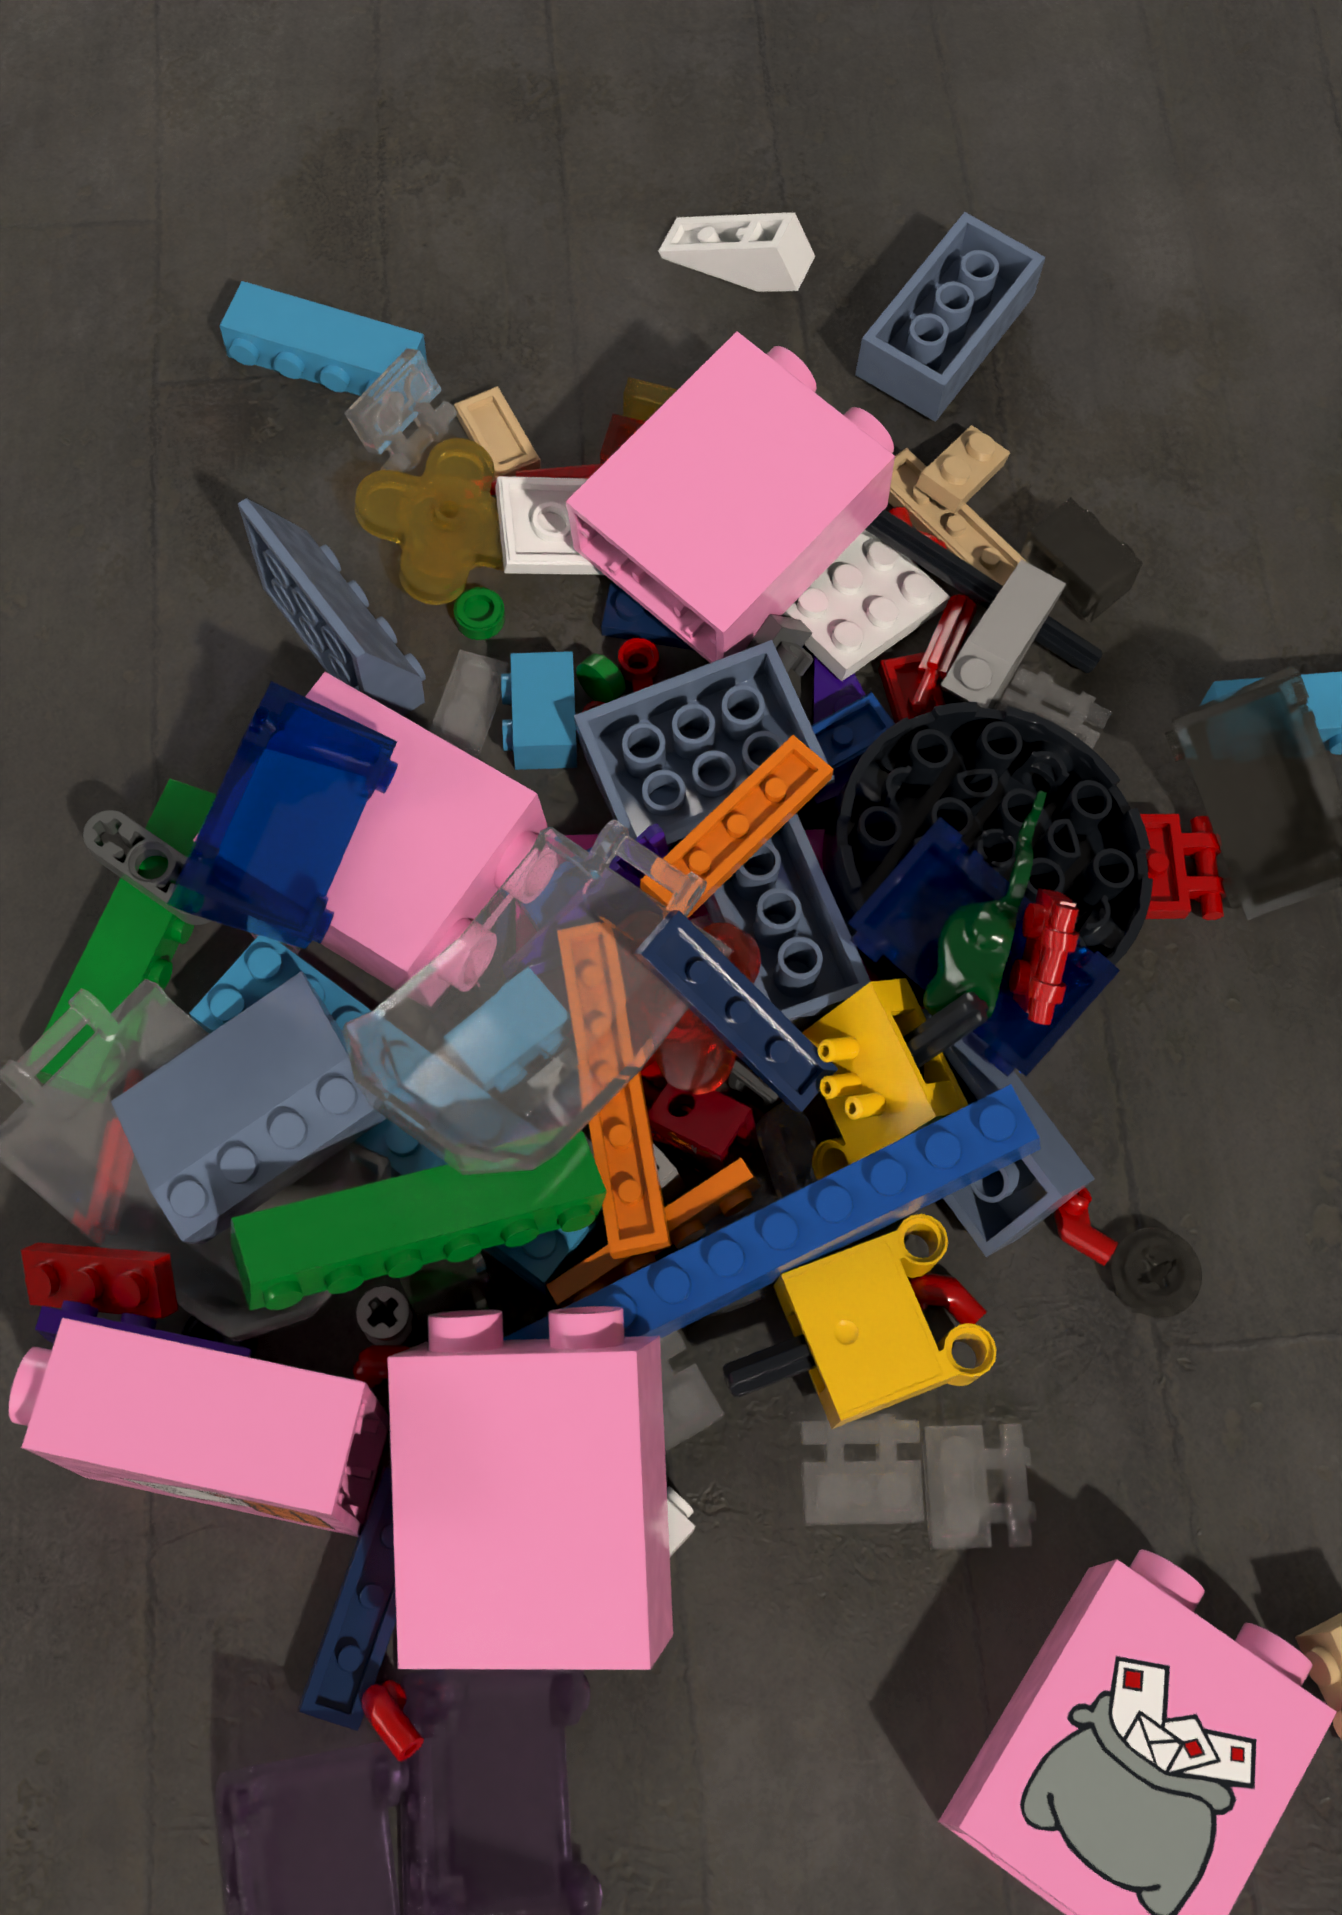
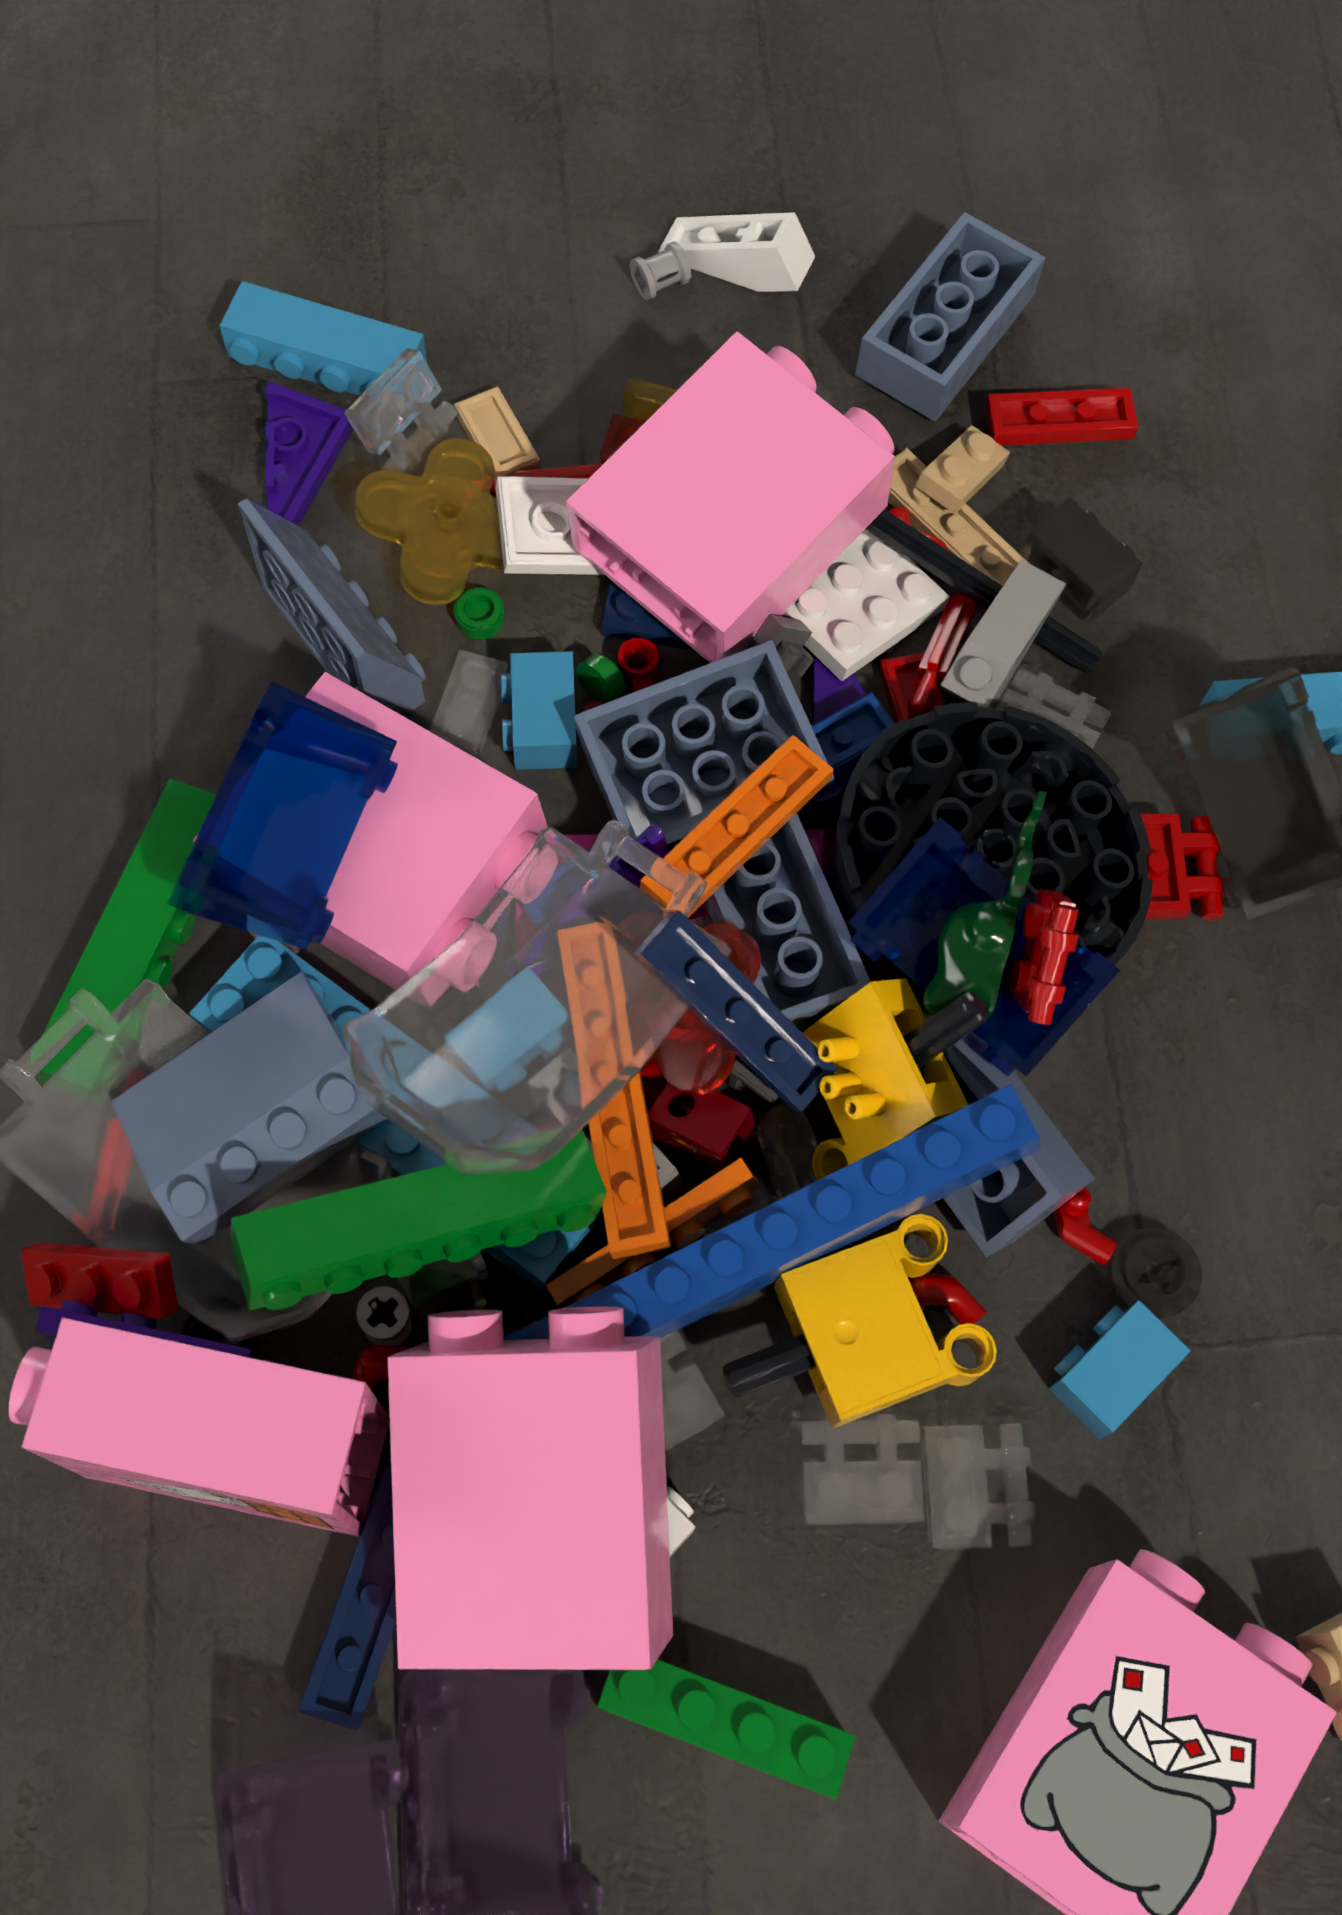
(142, 845): dark grey beam -> none
(301, 448): none -> dark purple wing
(384, 1710): red arm -> none
(660, 270): none -> light grey bush
(731, 1725): none -> green brick
(1061, 416): none -> red plate
(1118, 1368): none -> dark azure brick

